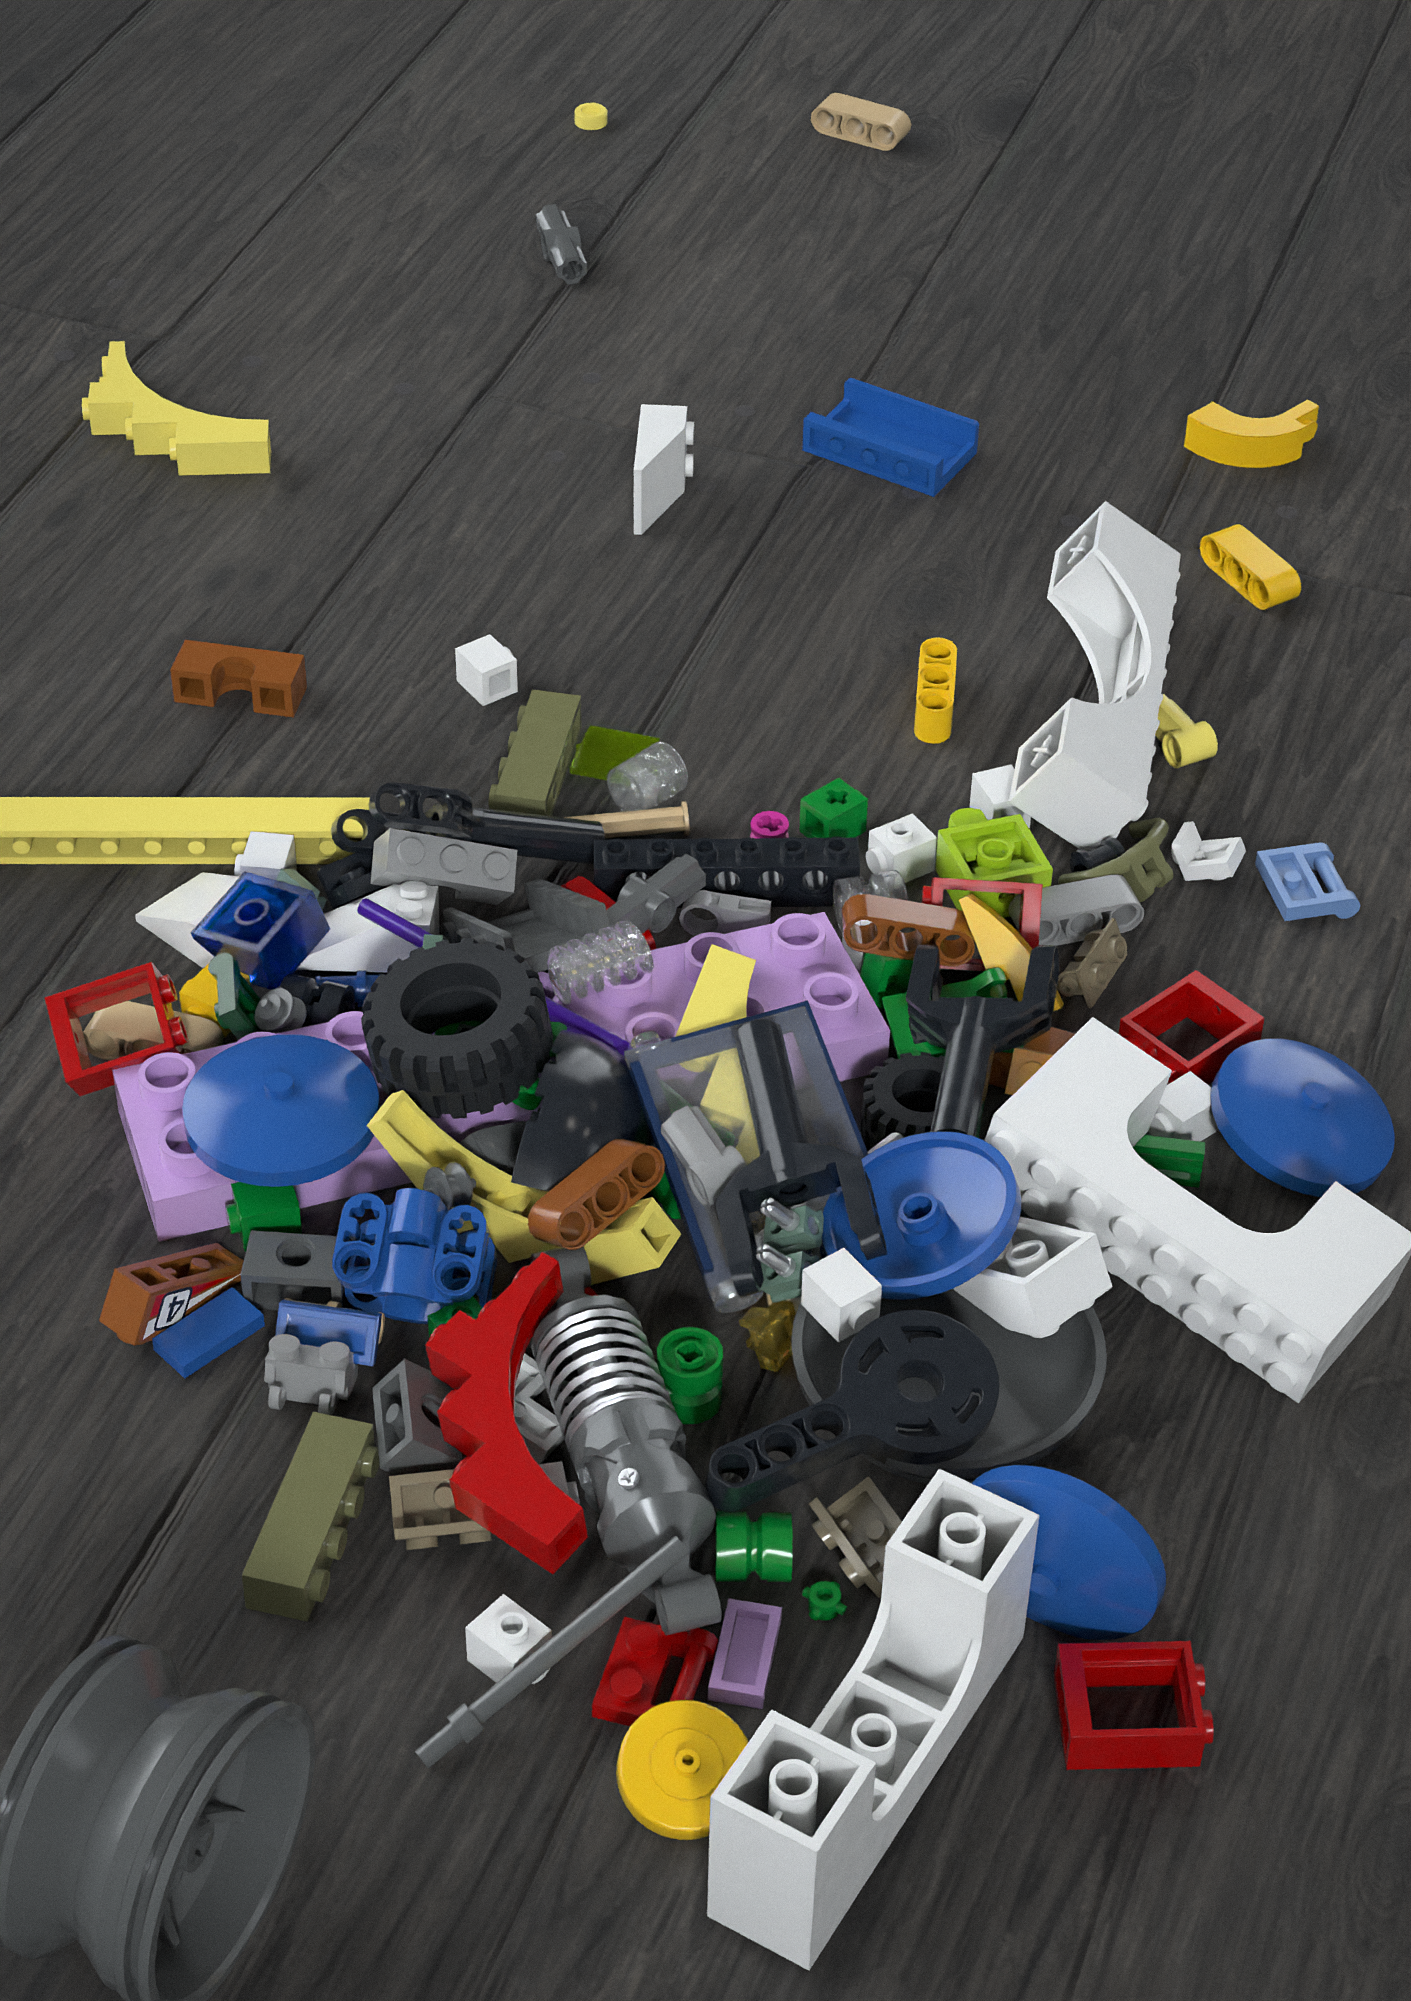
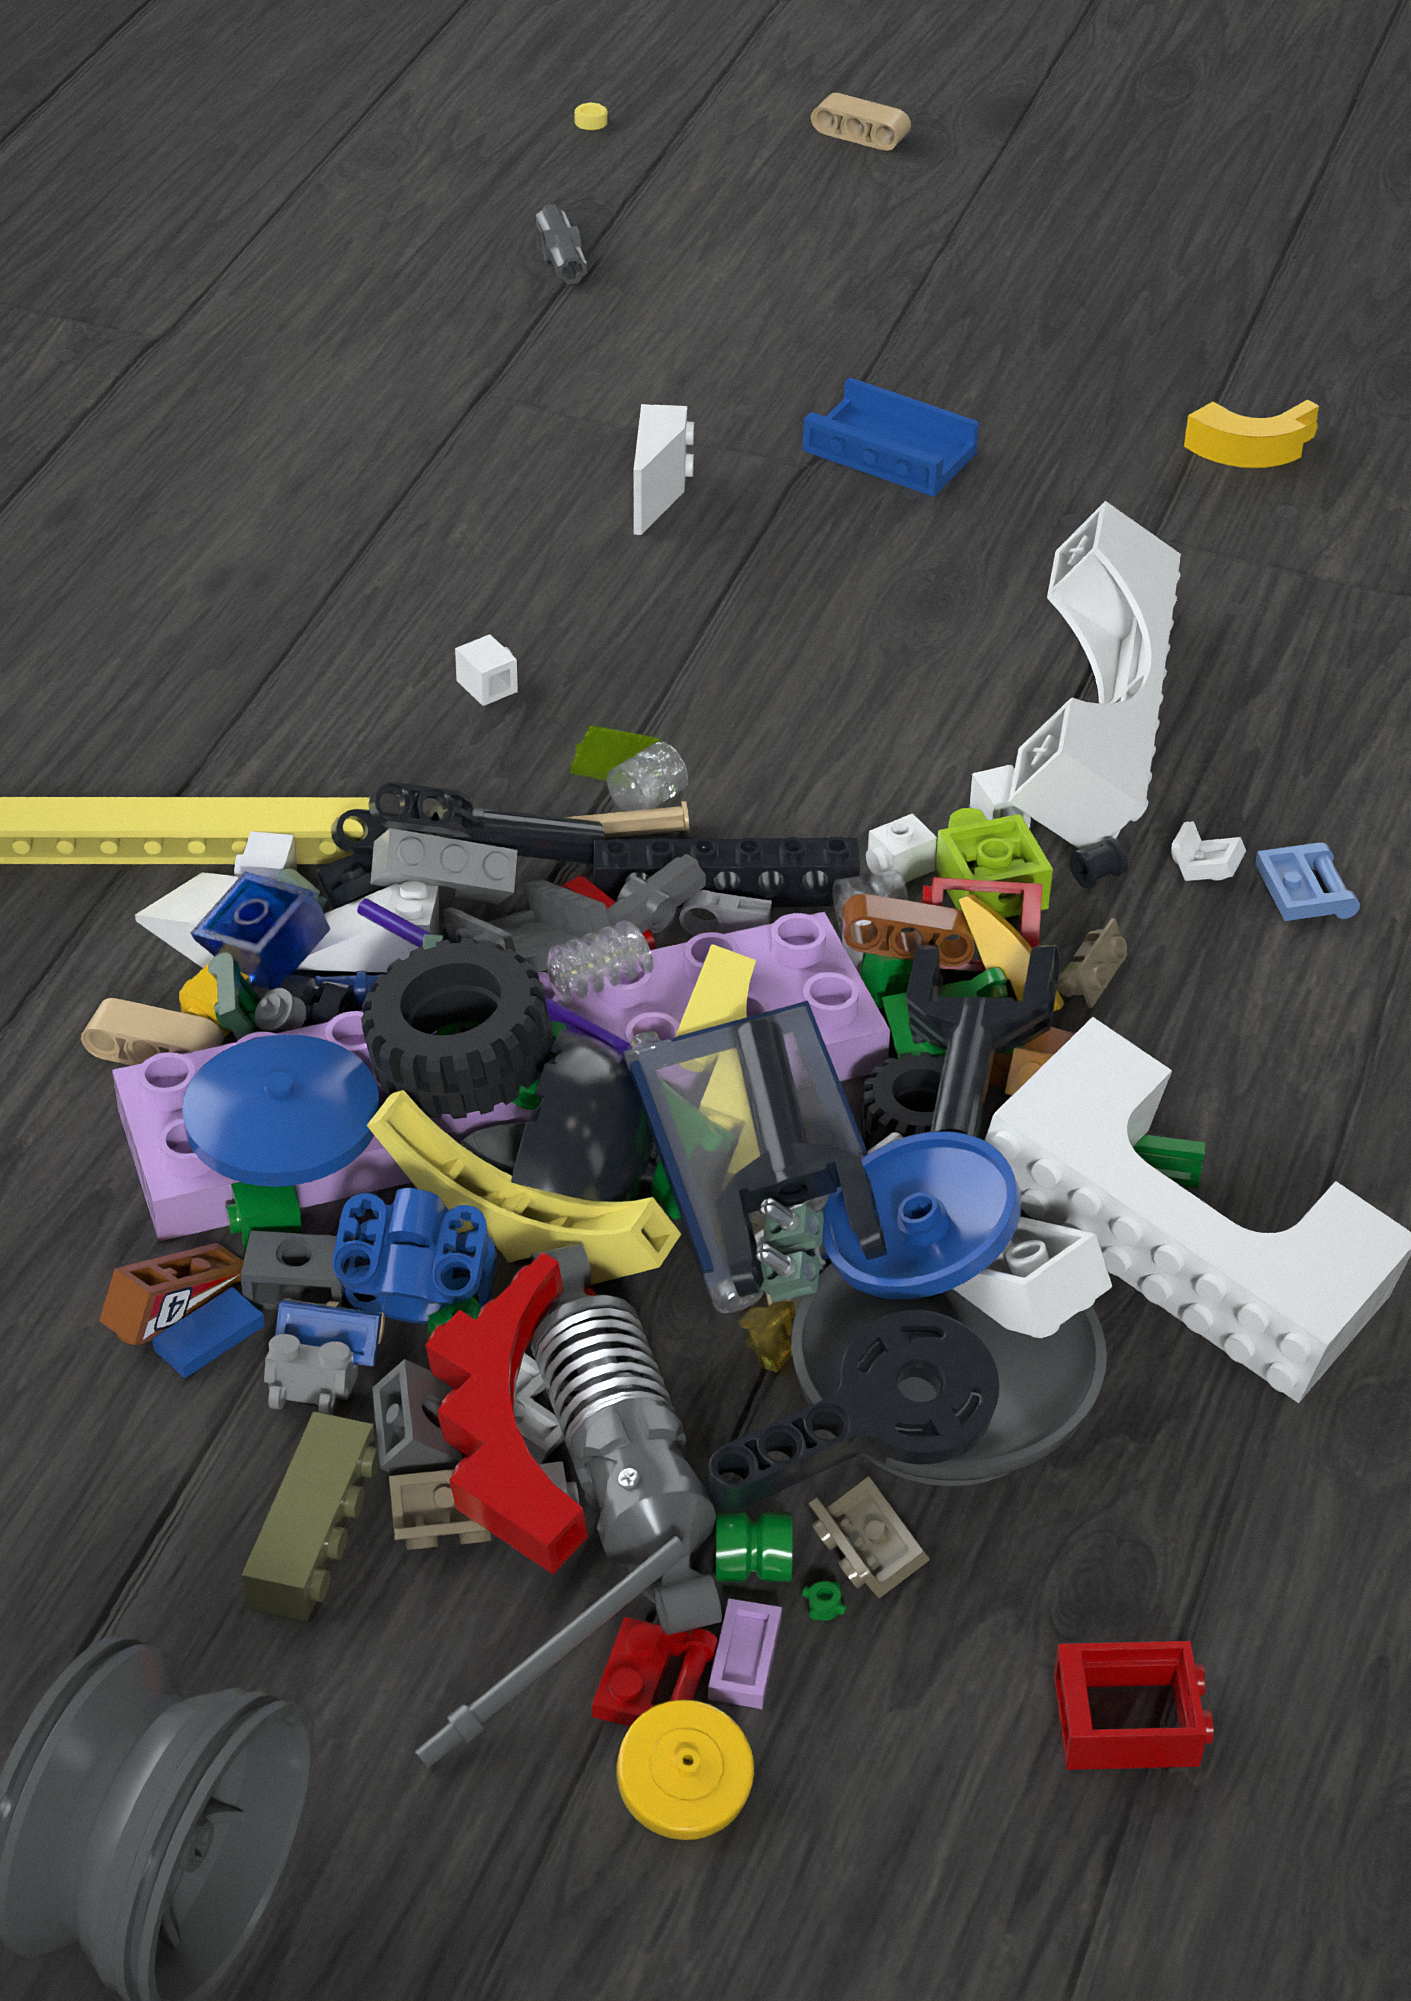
(69, 1005): red window -> none
(157, 426): light yellow arch -> none
(210, 669): dark orange arch -> none
(451, 1185): dark grey wheel -> none
(504, 1638): white brick -> none
(538, 754): olive brick -> none
(596, 1194): dark orange beam -> none
(692, 1372): green wheel -> none
(702, 1153): light grey piece -> none
(769, 825): dark pink bush -> none
(820, 1805): white arch -> none
(833, 812): green brick -> none
(841, 1294): white brick -> none
(935, 690): yellow beam -> none
(1083, 906): light grey beam -> none
(1092, 1559): blue dish -> none
(1130, 863): olive piece -> none
(1182, 738): light yellow piece -> none
(1185, 1110): white brick -> none
(1198, 1000): red window -> none
(1250, 567): yellow beam -> none
(1301, 1117): blue dish -> none

